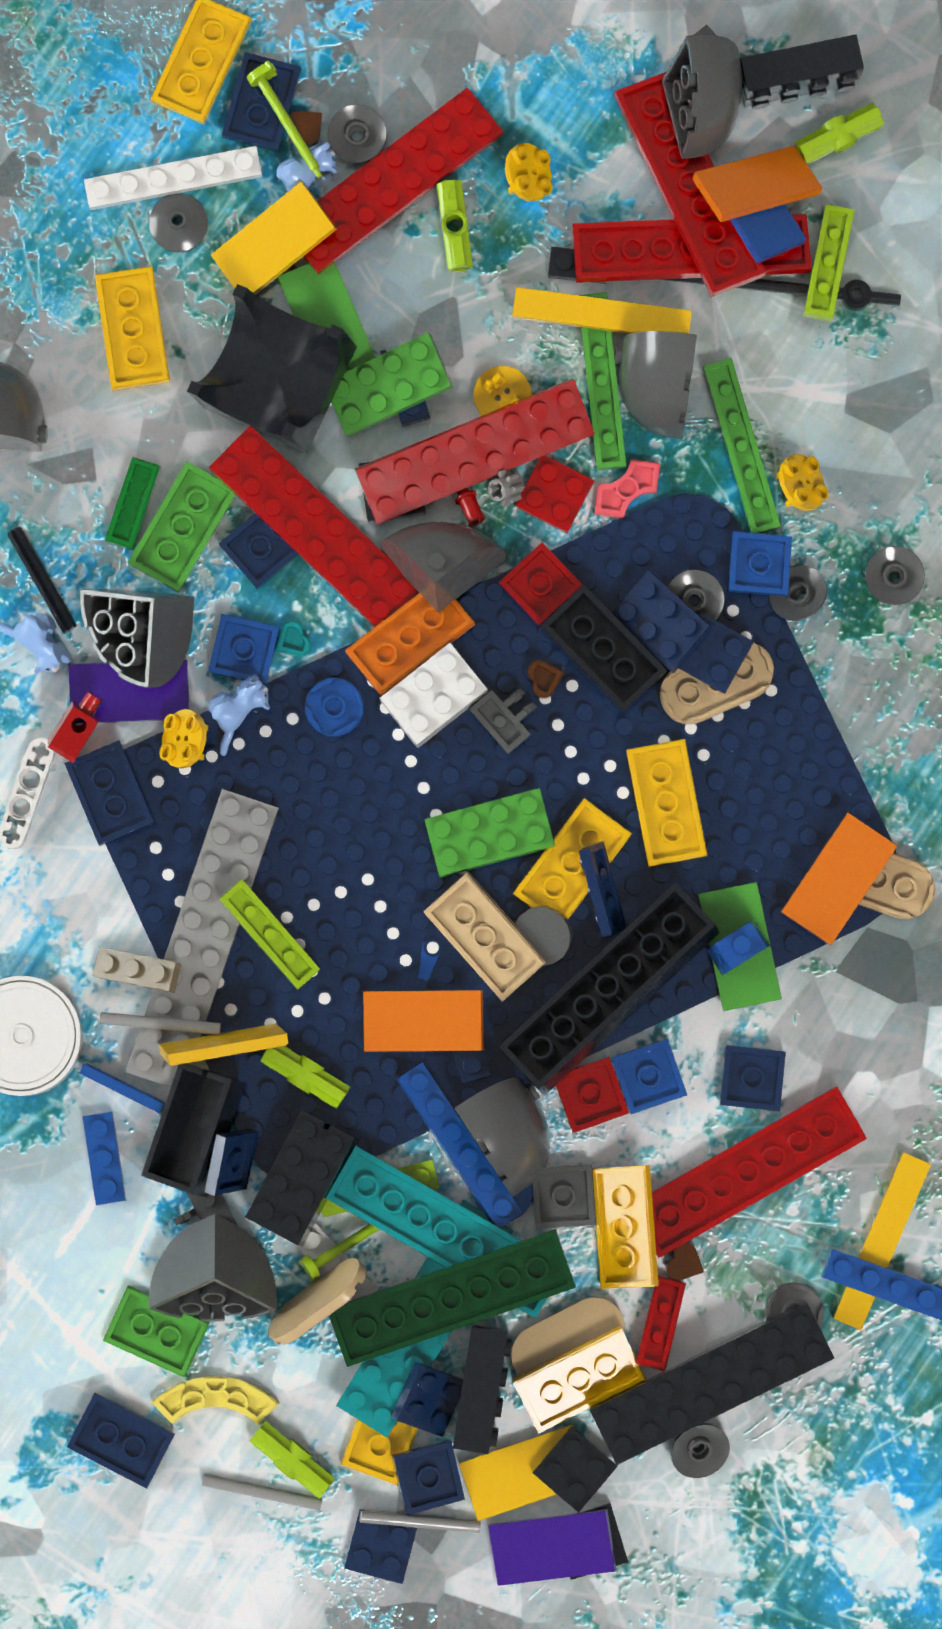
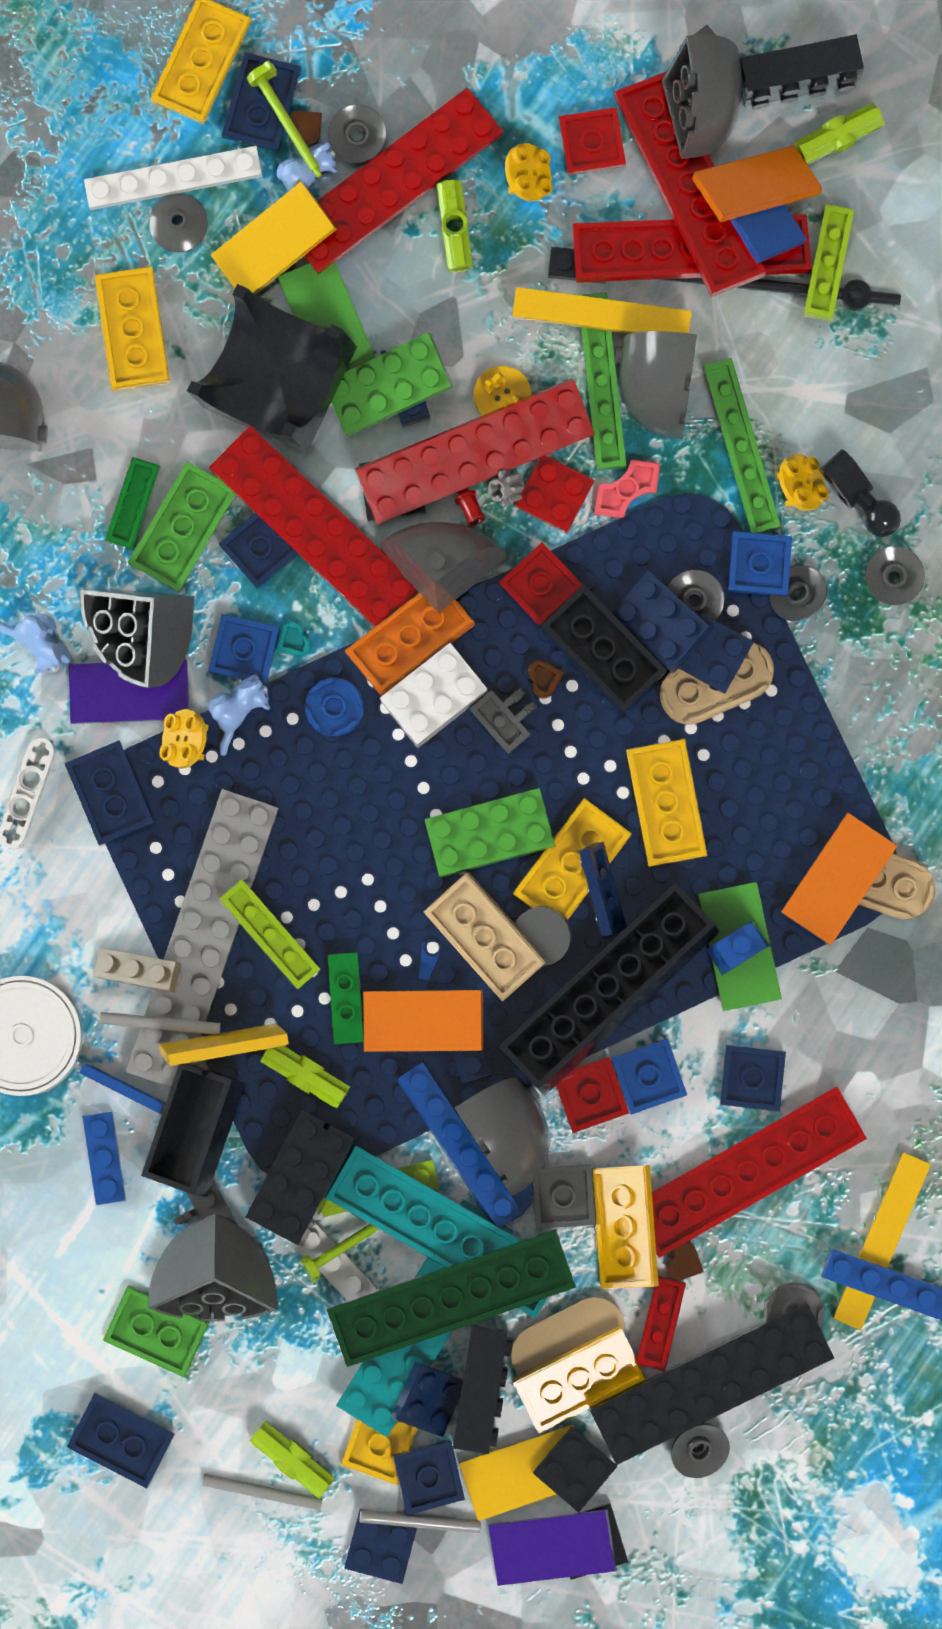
(42, 580): black axle -> none
(68, 738): red torso -> none
(215, 1392): light yellow tile -> none
(231, 1161): dark blue plate -> none
(317, 1302): tan tile -> none
(345, 998): none -> green plate
(592, 141): none -> red plate
(853, 489): none -> black beam

